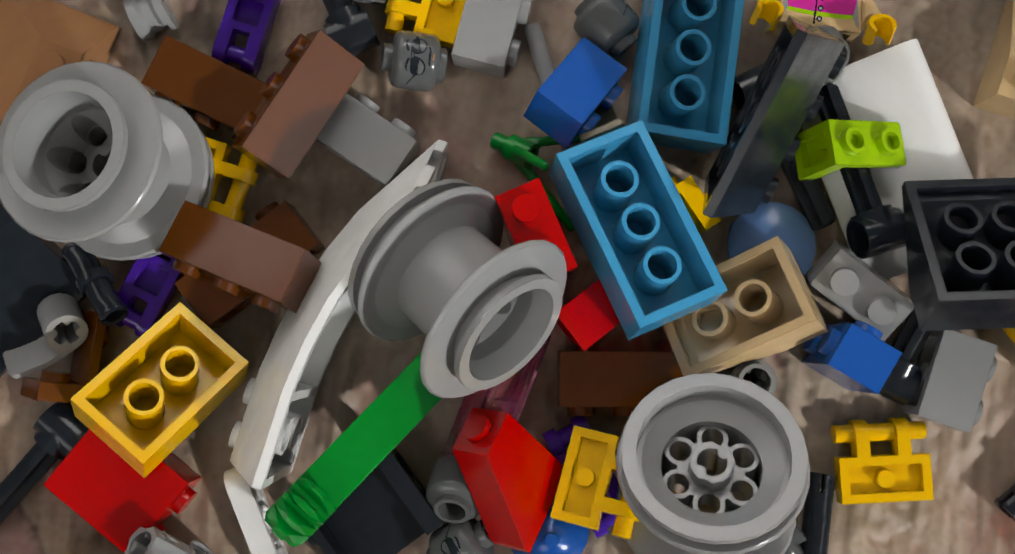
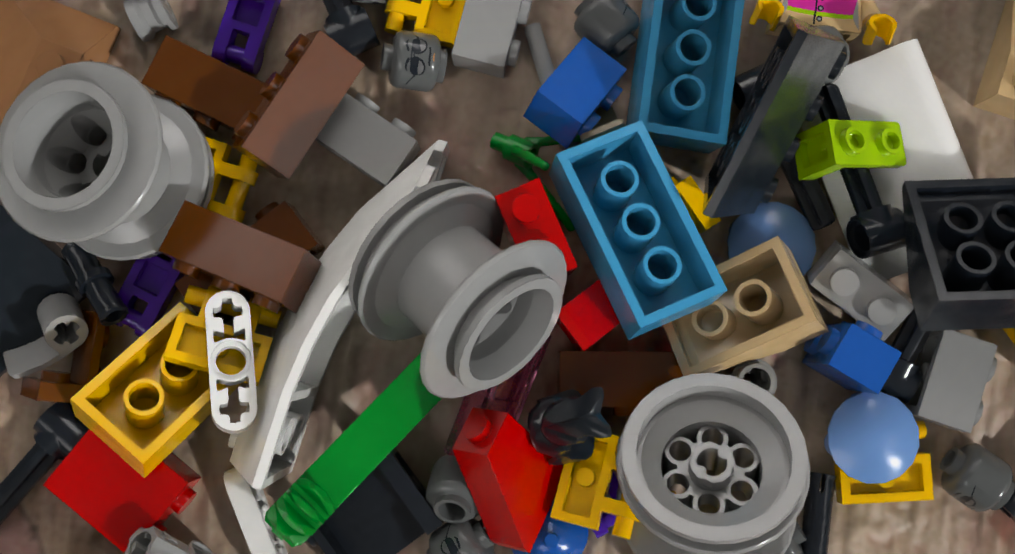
(188, 337): none -> yellow plate
(215, 327): none -> white beam
(567, 425): none -> black hair
(872, 437): none -> medium blue dish
(977, 477): none -> dark grey head

